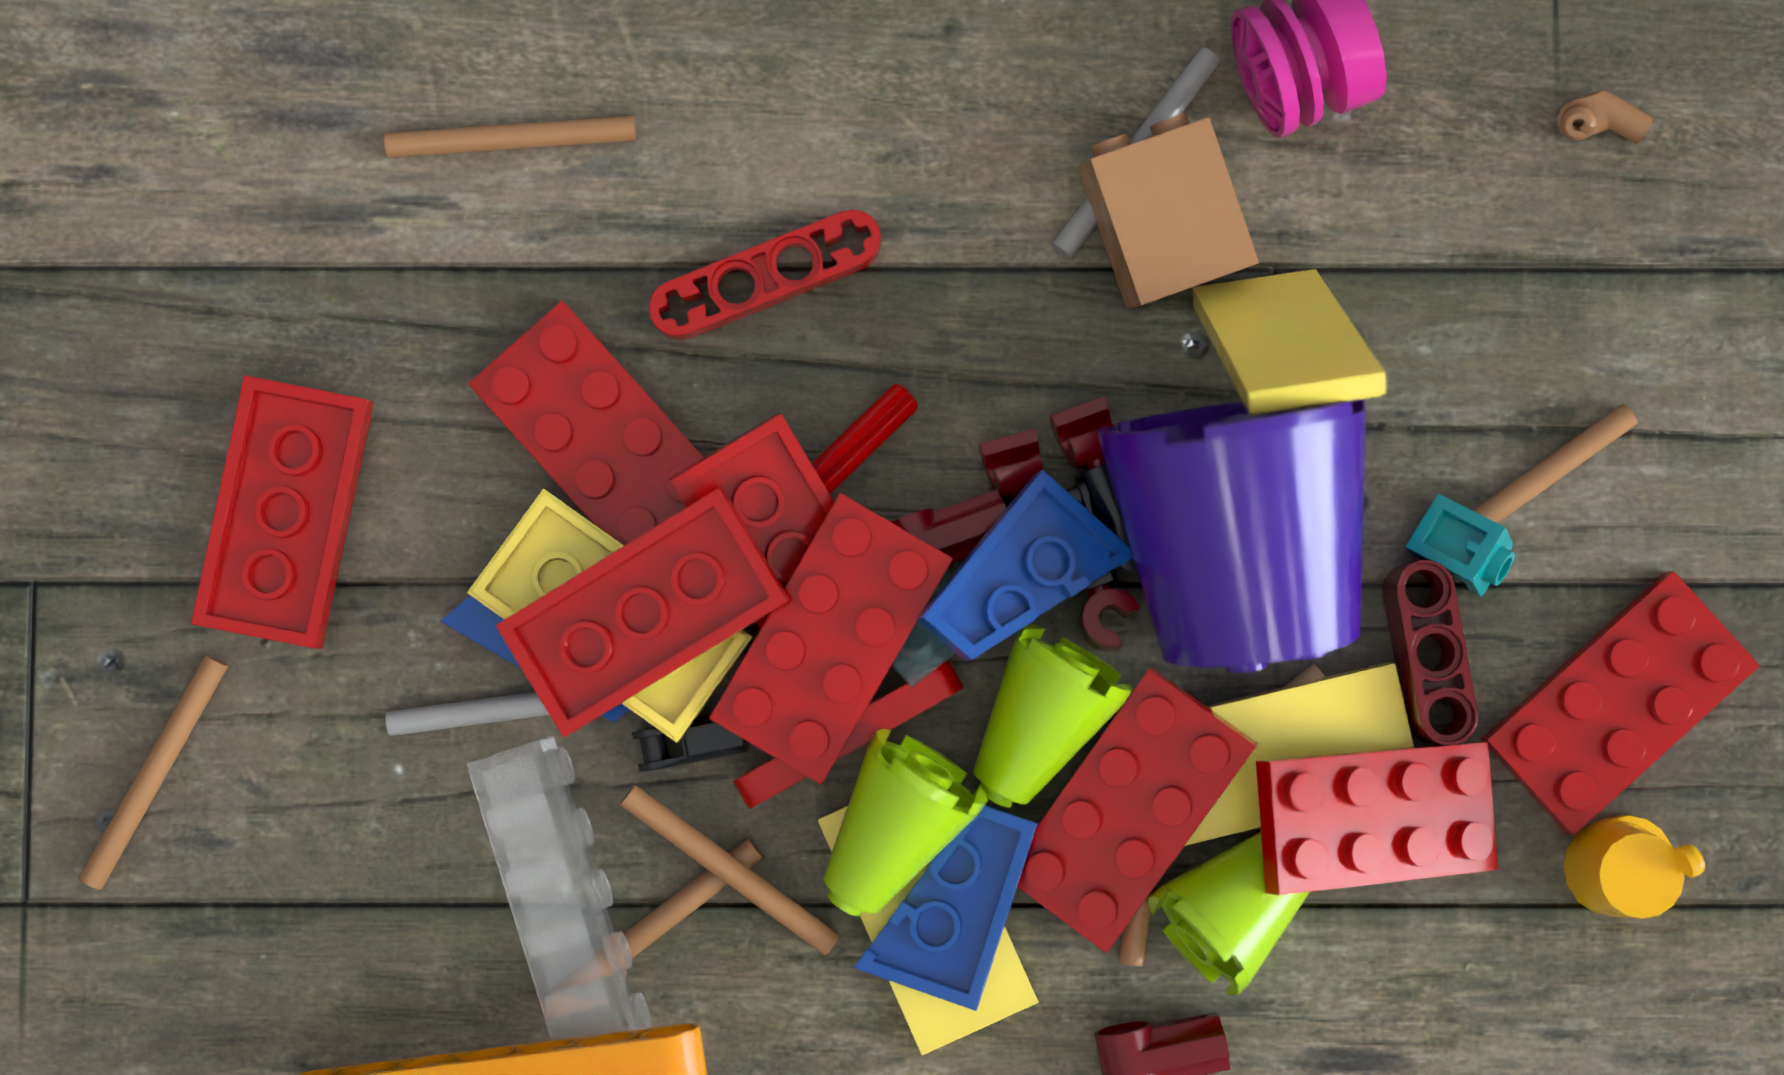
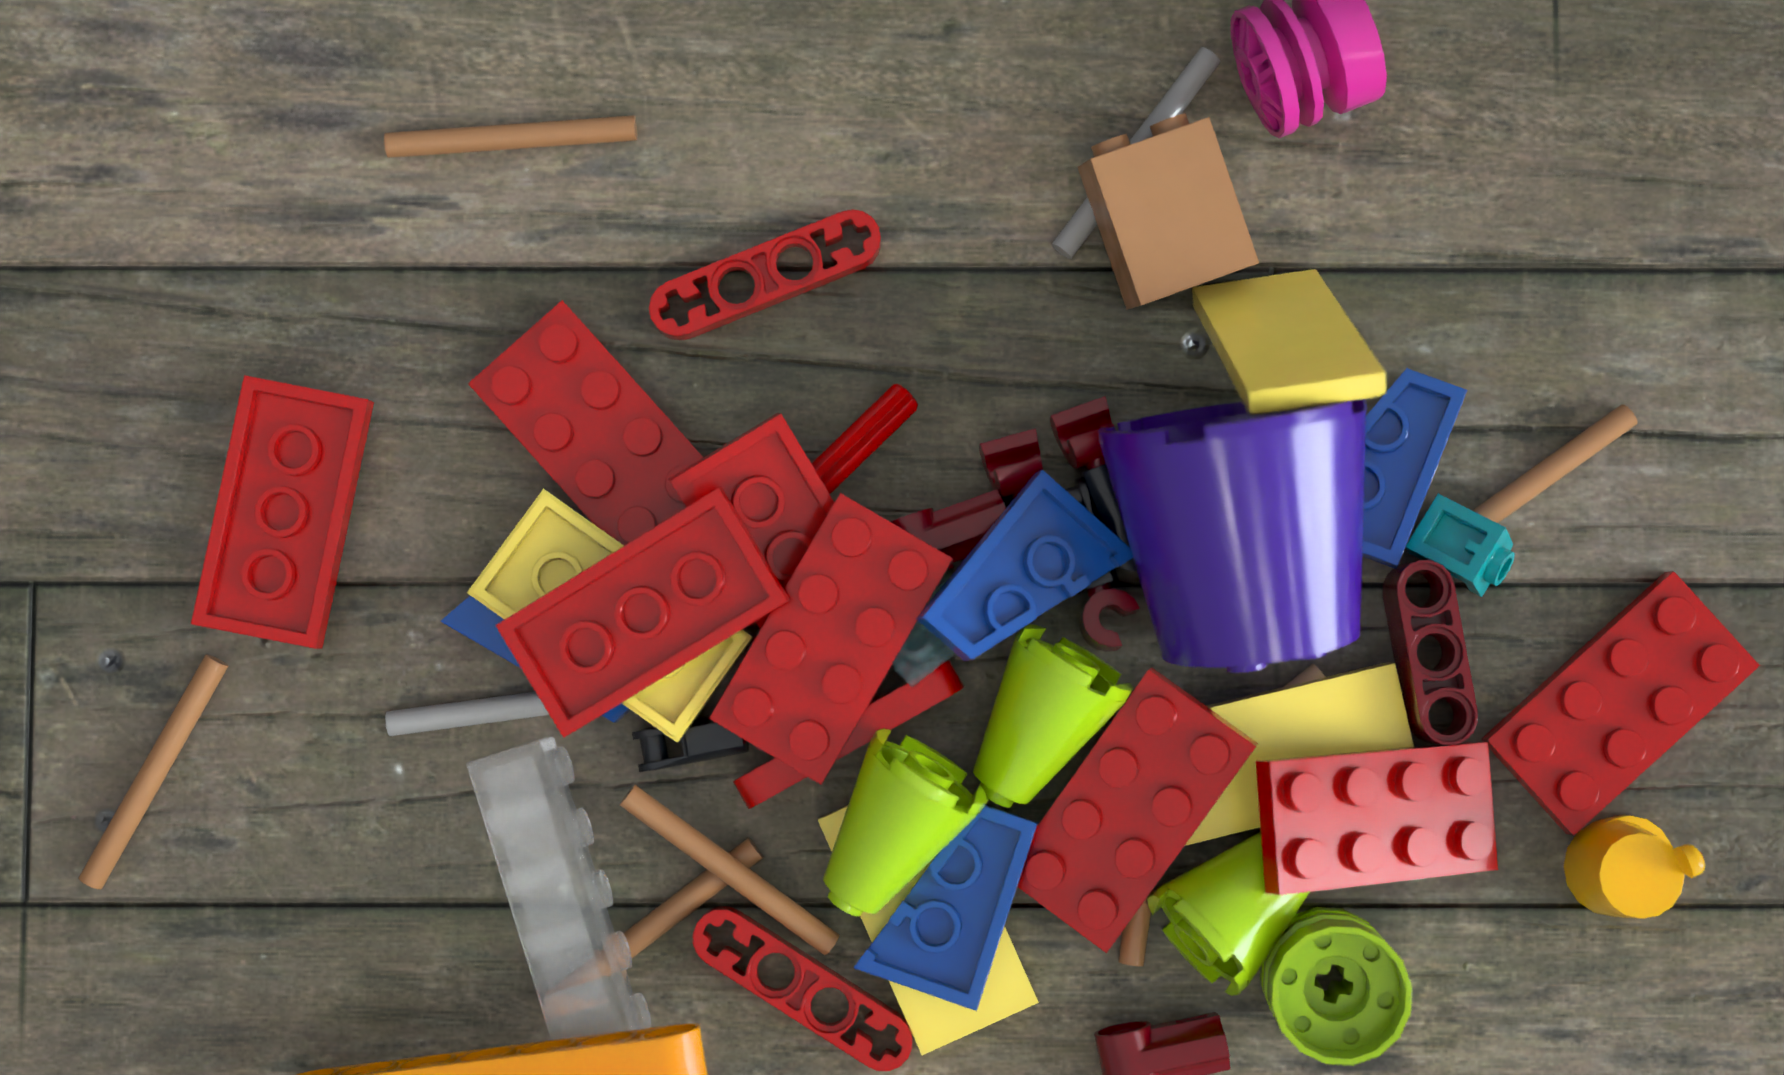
(797, 996): none -> red beam
(1353, 1016): none -> lime wheel
(1401, 456): none -> blue wing
(1600, 112): medium nougat arm -> none

